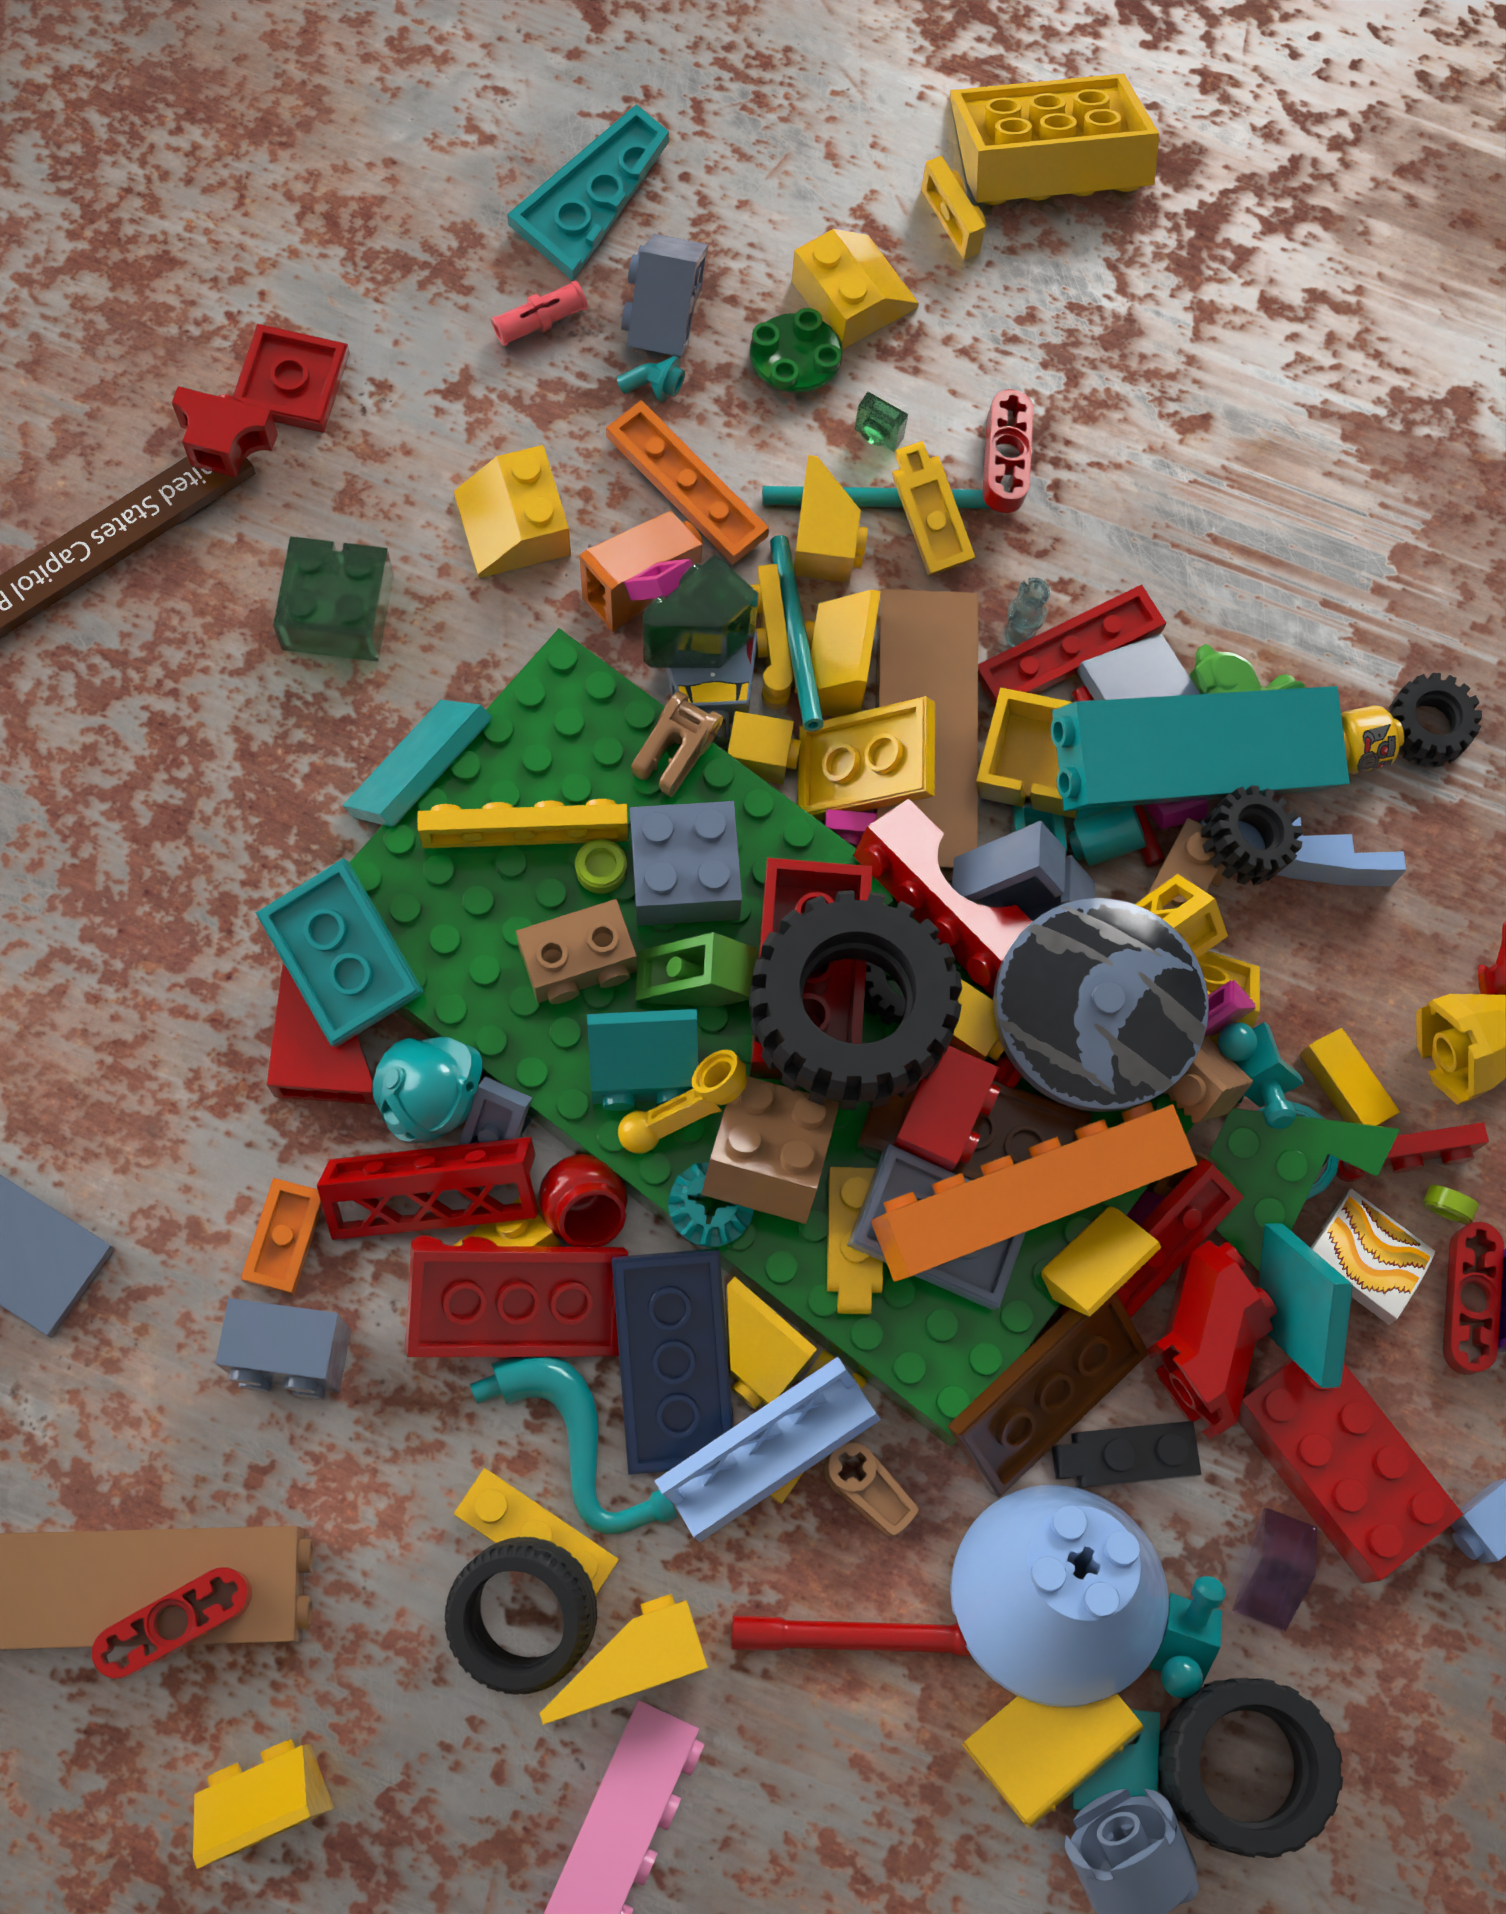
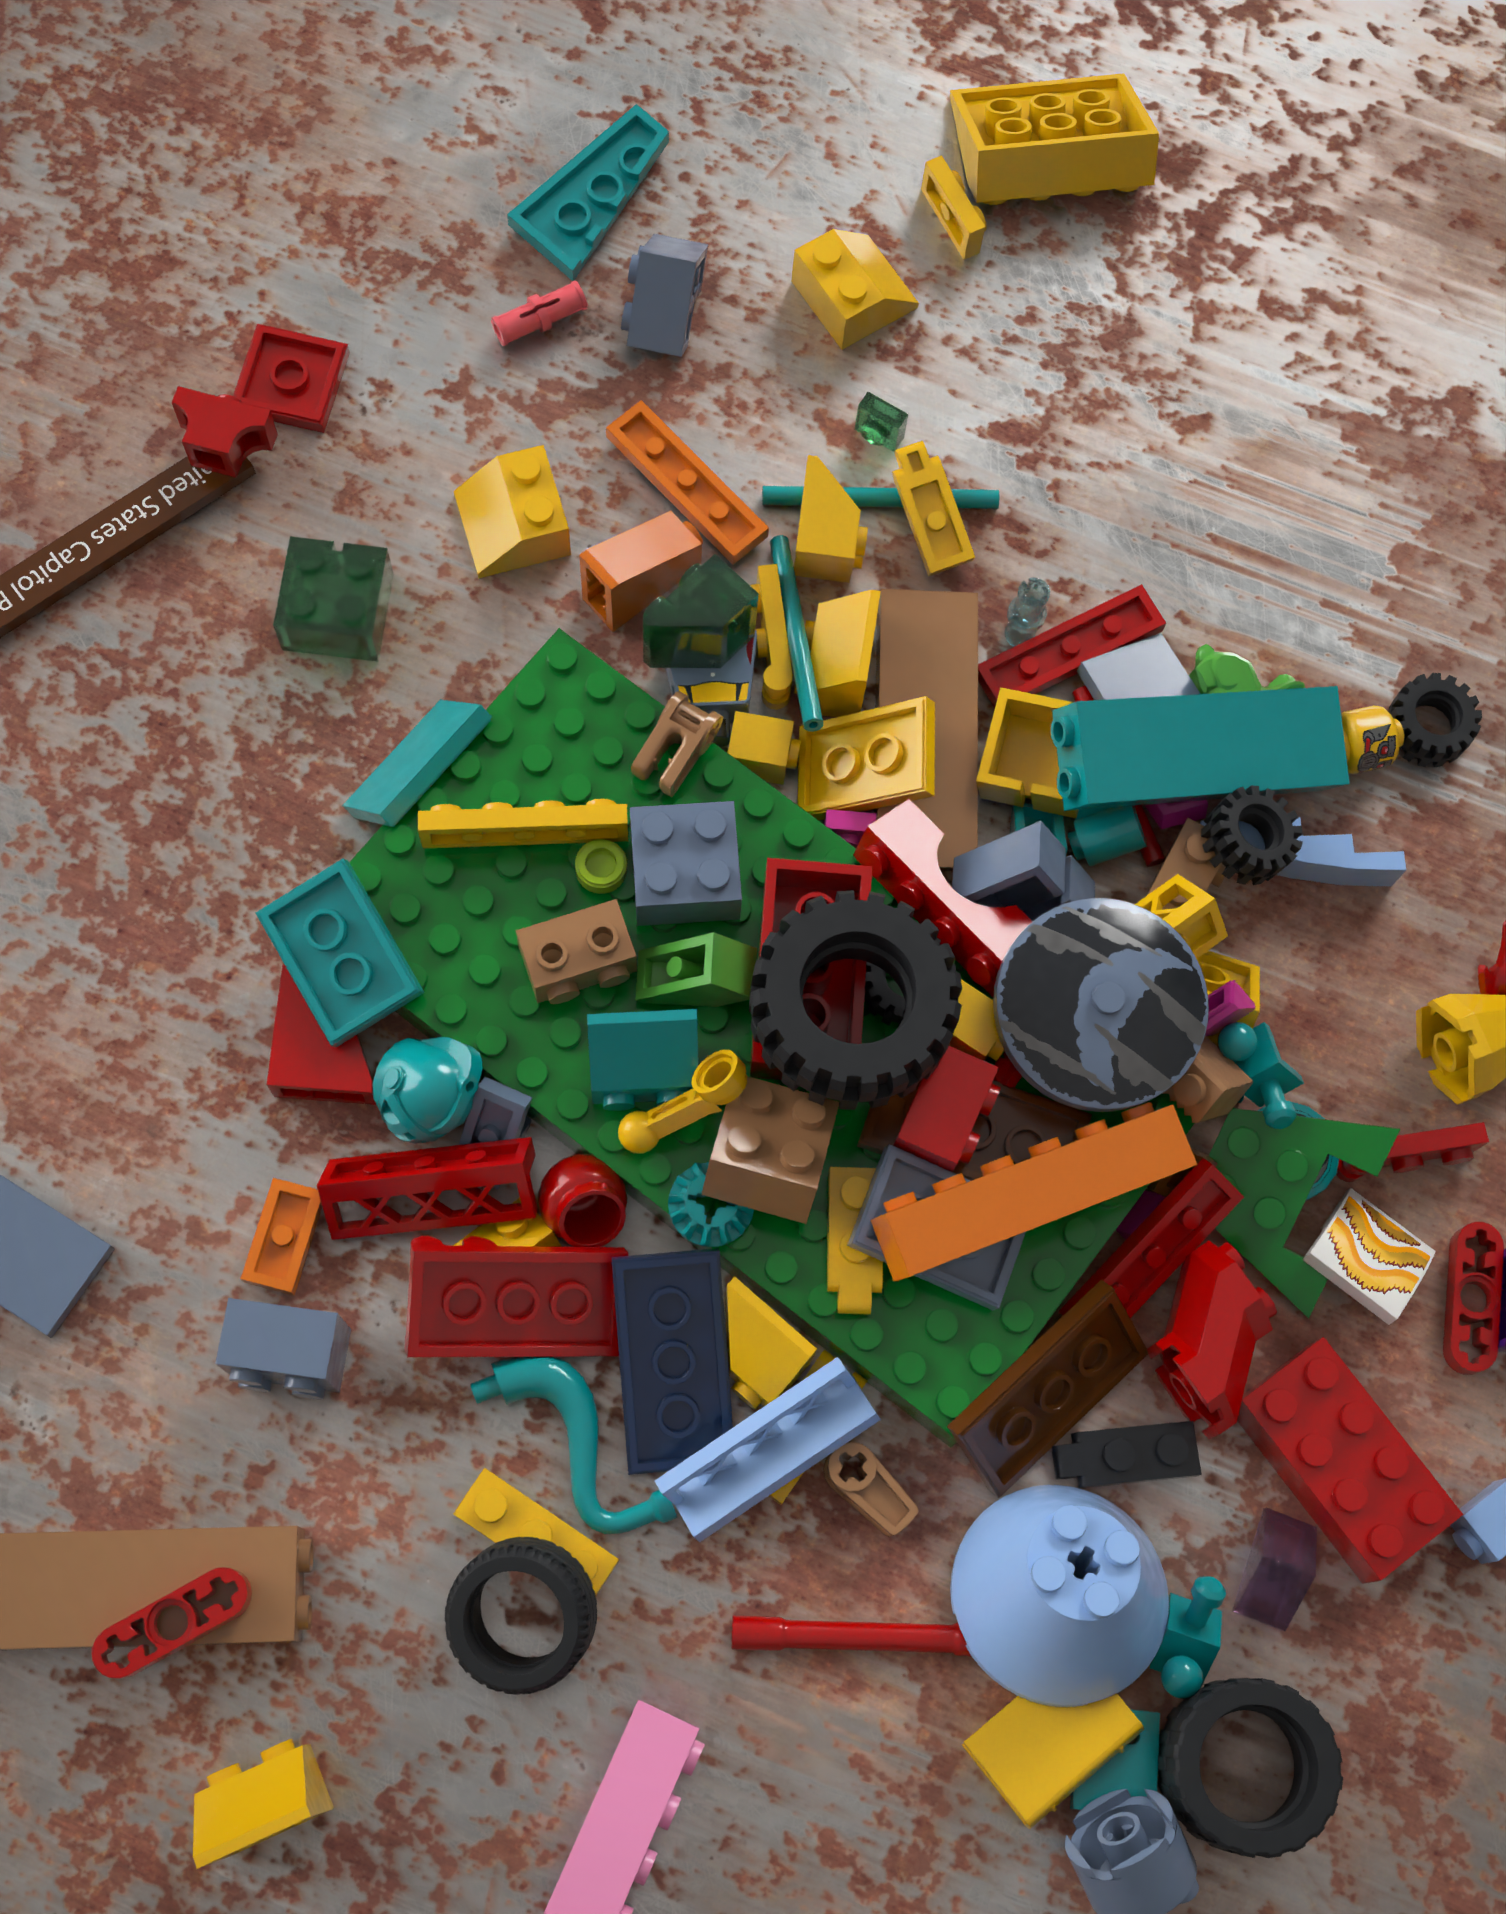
(641, 1656): yellow slope -> none
(657, 580): dark pink plate -> none
(664, 377): teal plate -> none
(796, 351): green dish -> none
(998, 465): beam -> none
(1098, 1261): yellow slope -> none
(1309, 1303): teal tile -> none
(1348, 1080): yellow slope -> none
(1450, 1204): lime tile -> none

